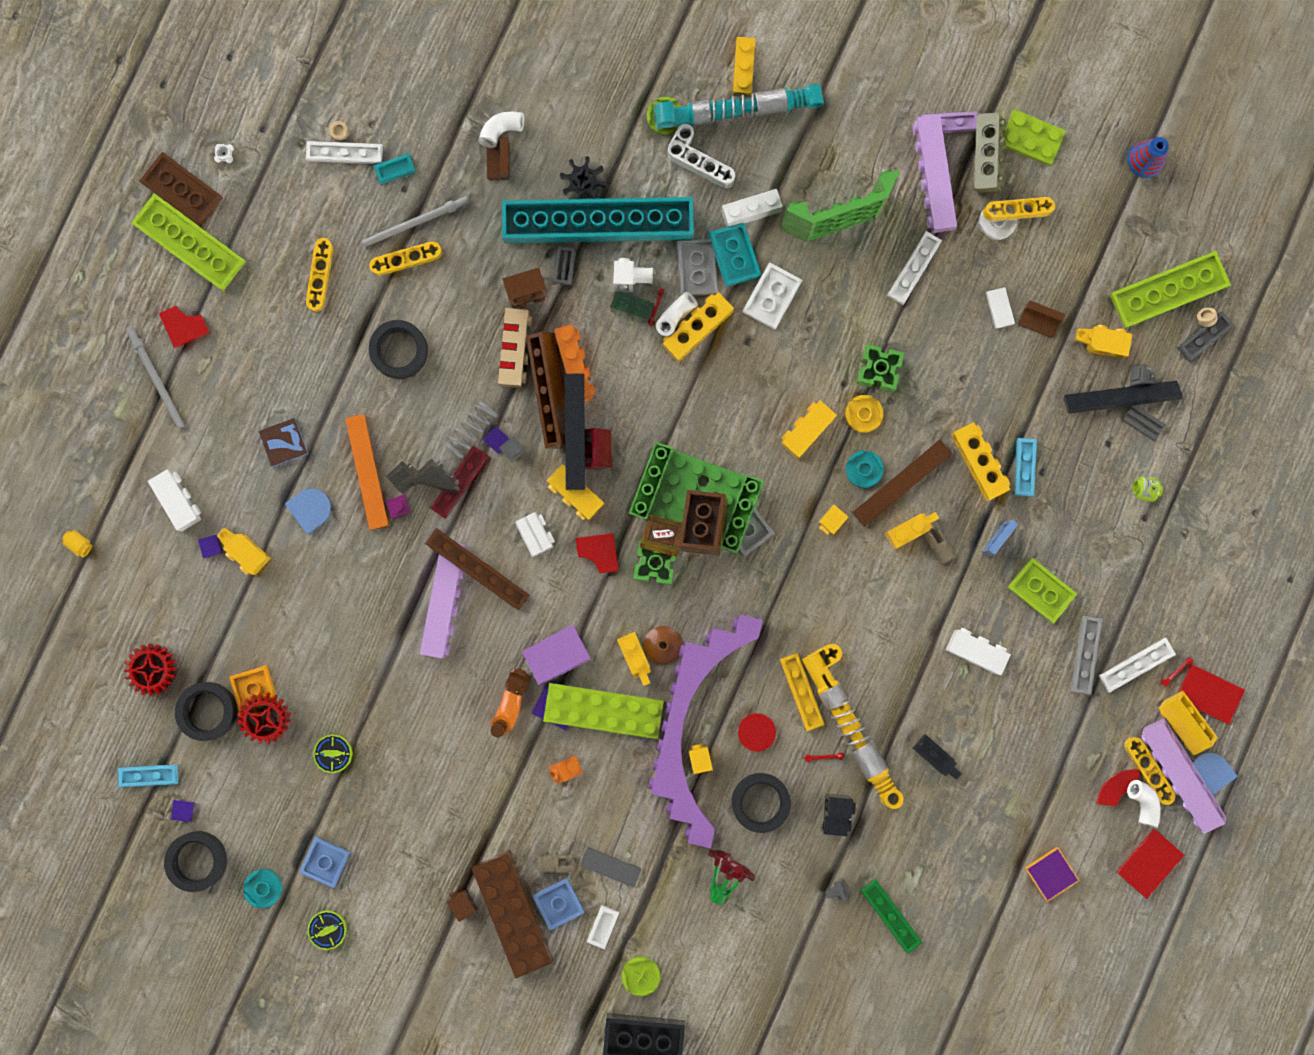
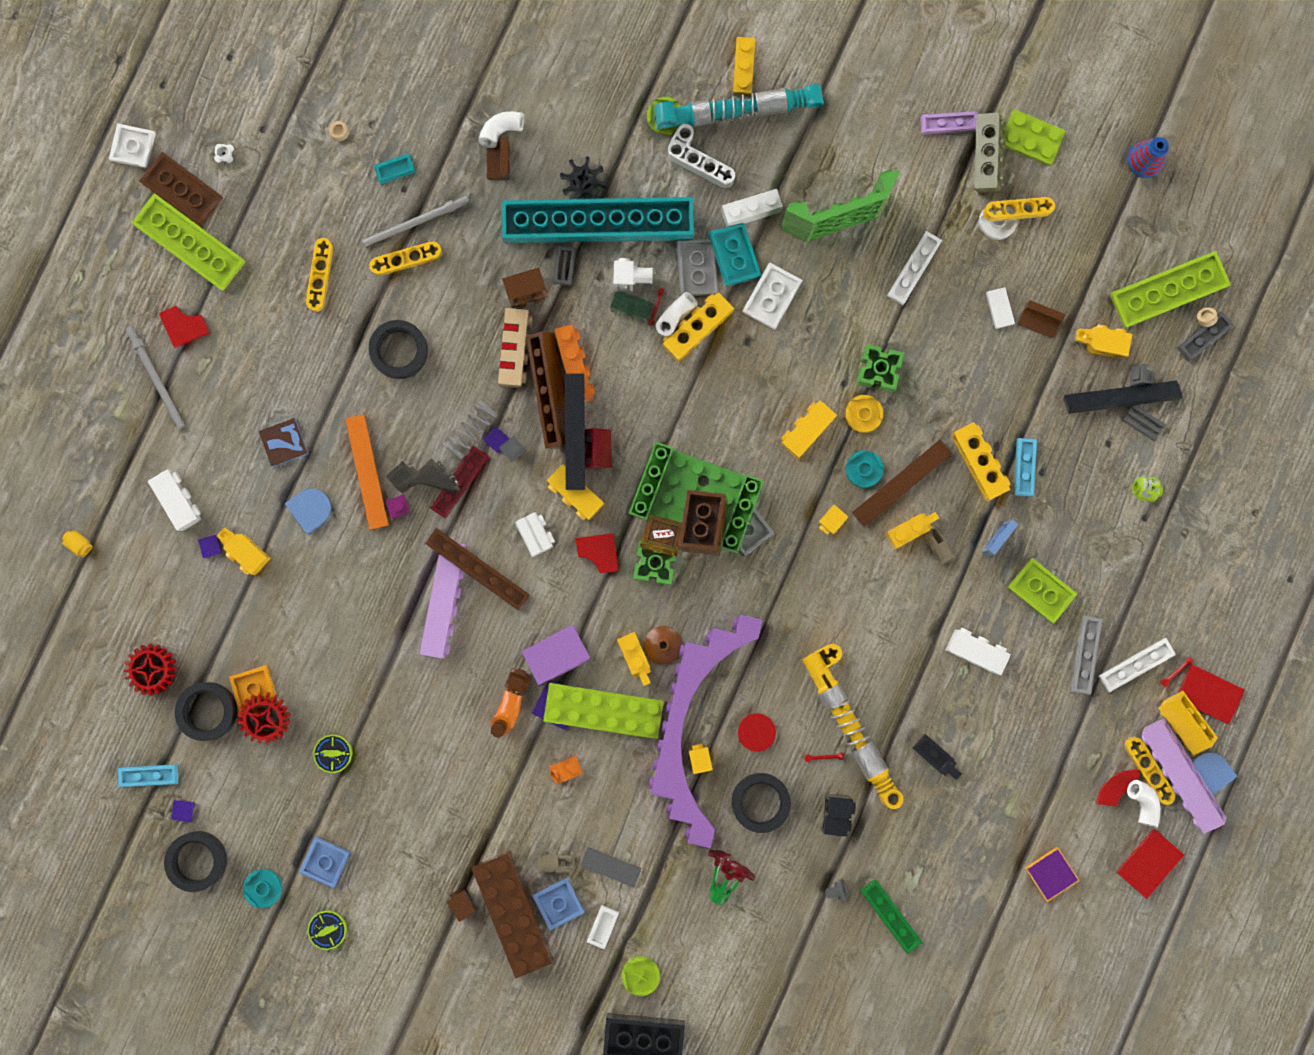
(132, 146): none -> white tile
(344, 152): white tile -> none
(802, 692): yellow tile -> none
(935, 173): lavender brick -> none

